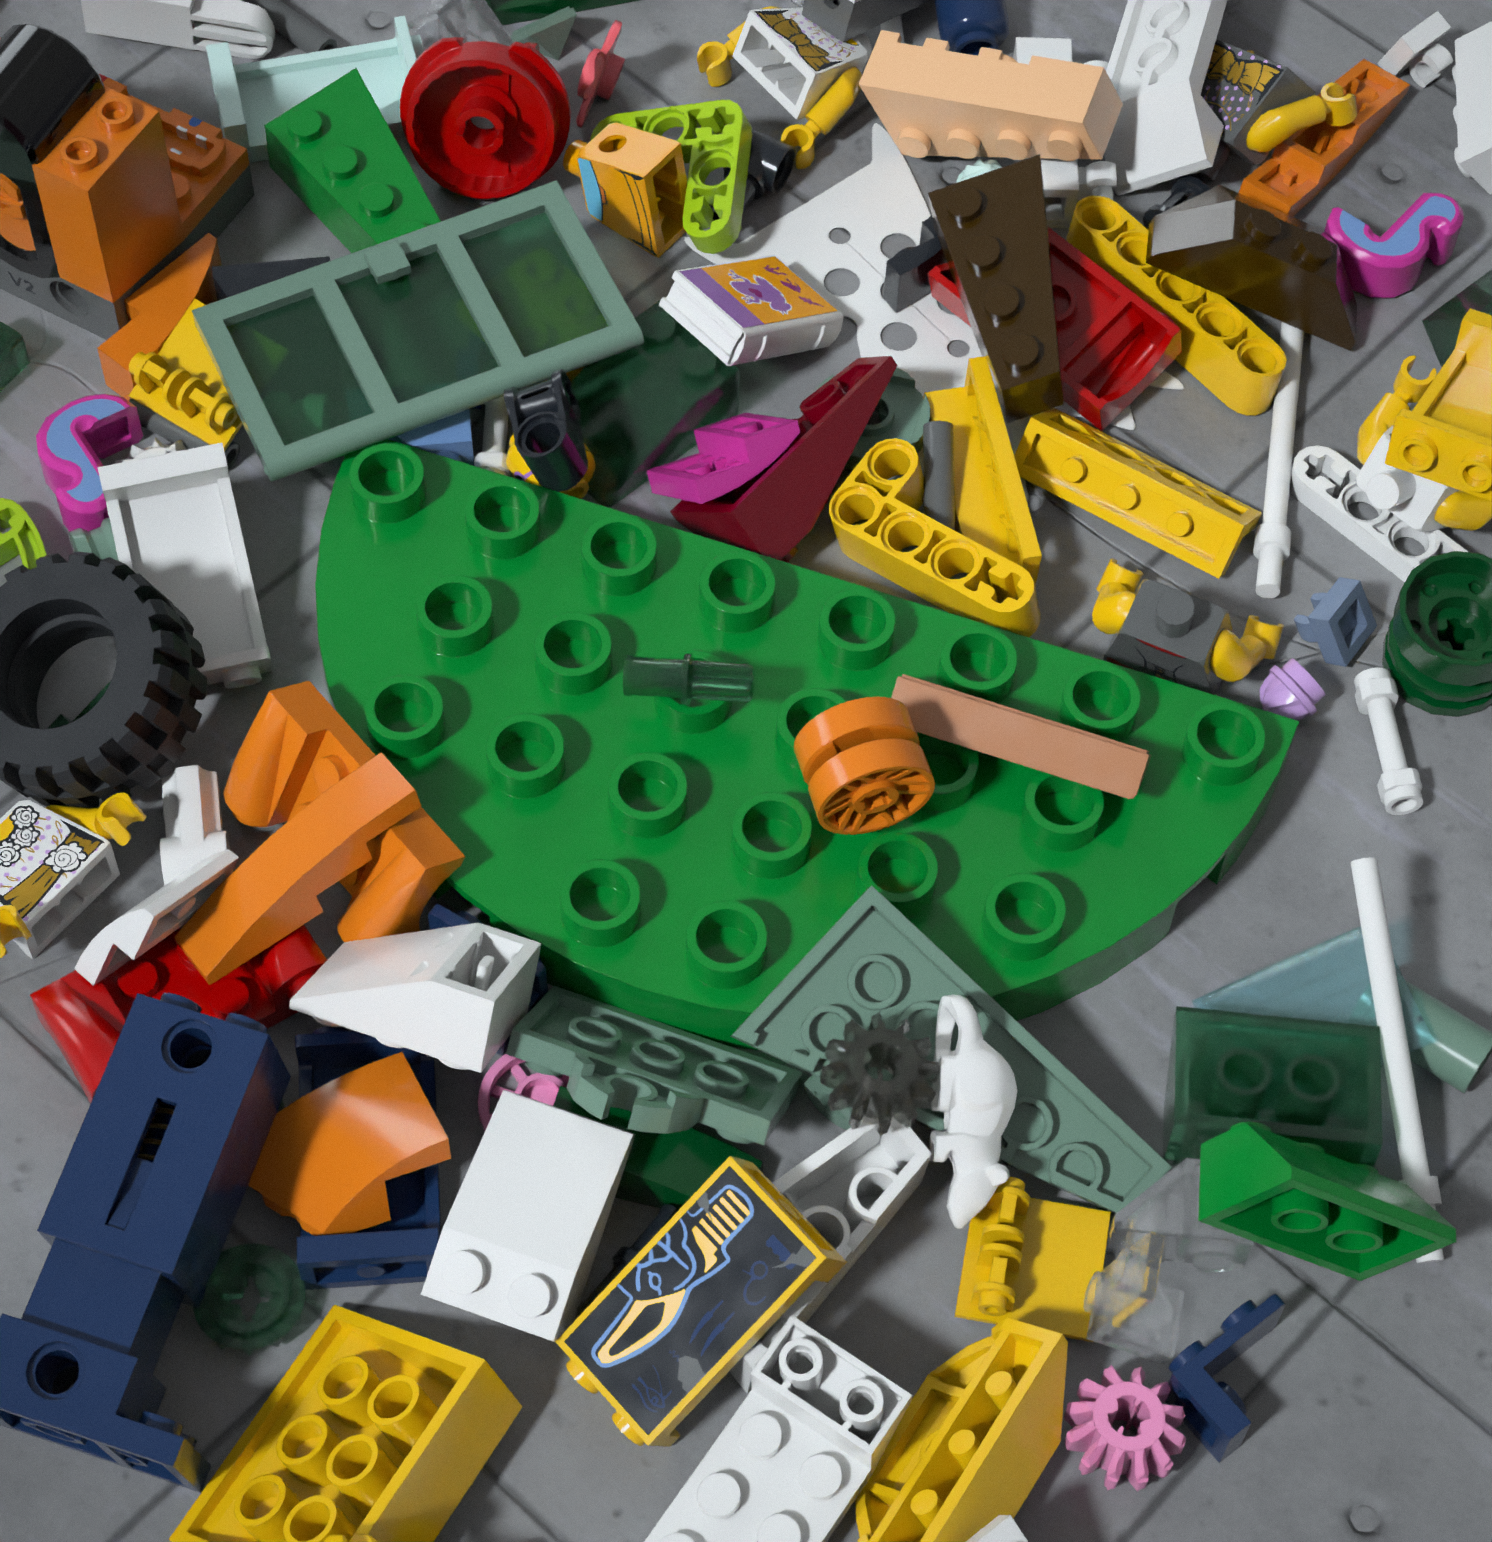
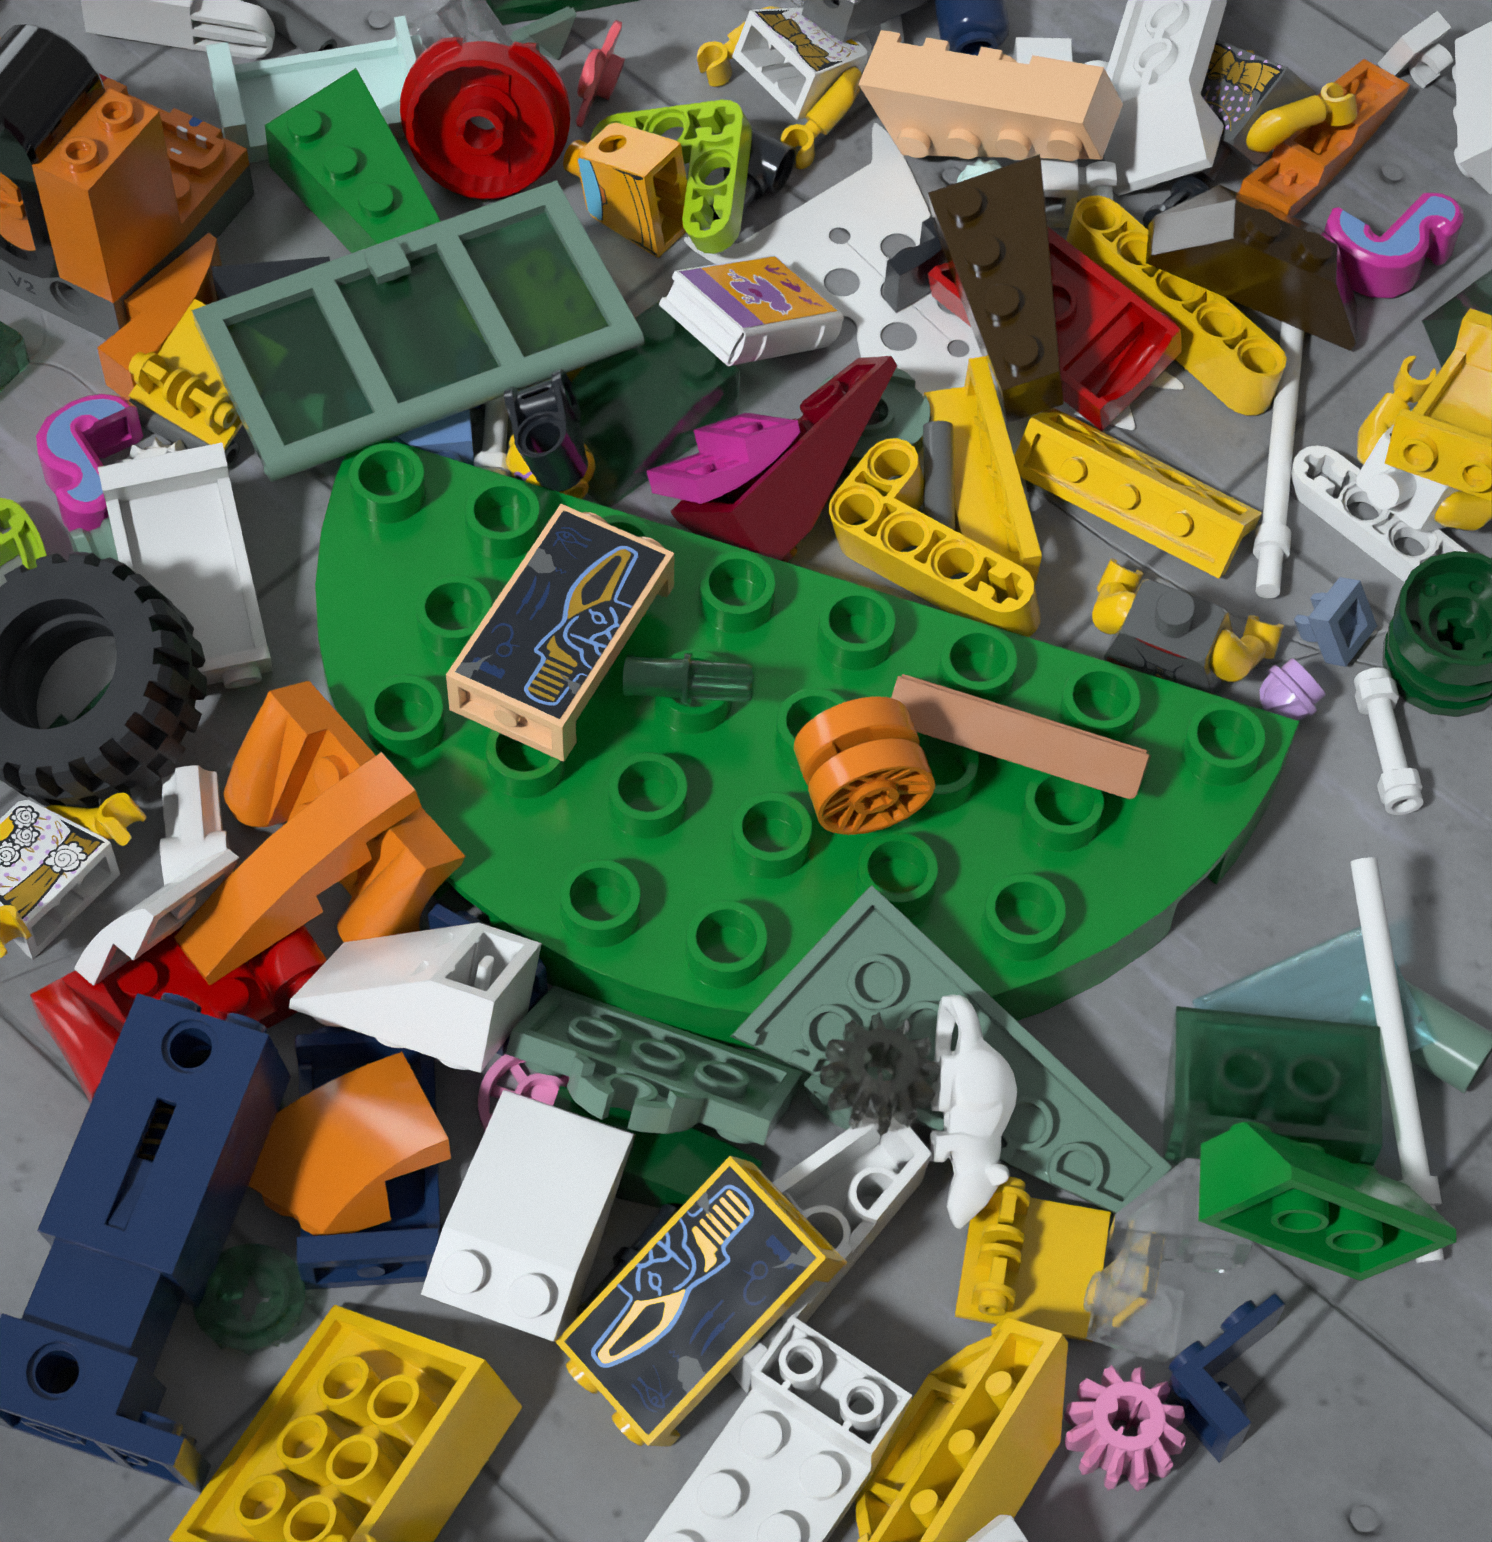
(557, 630): none -> panel

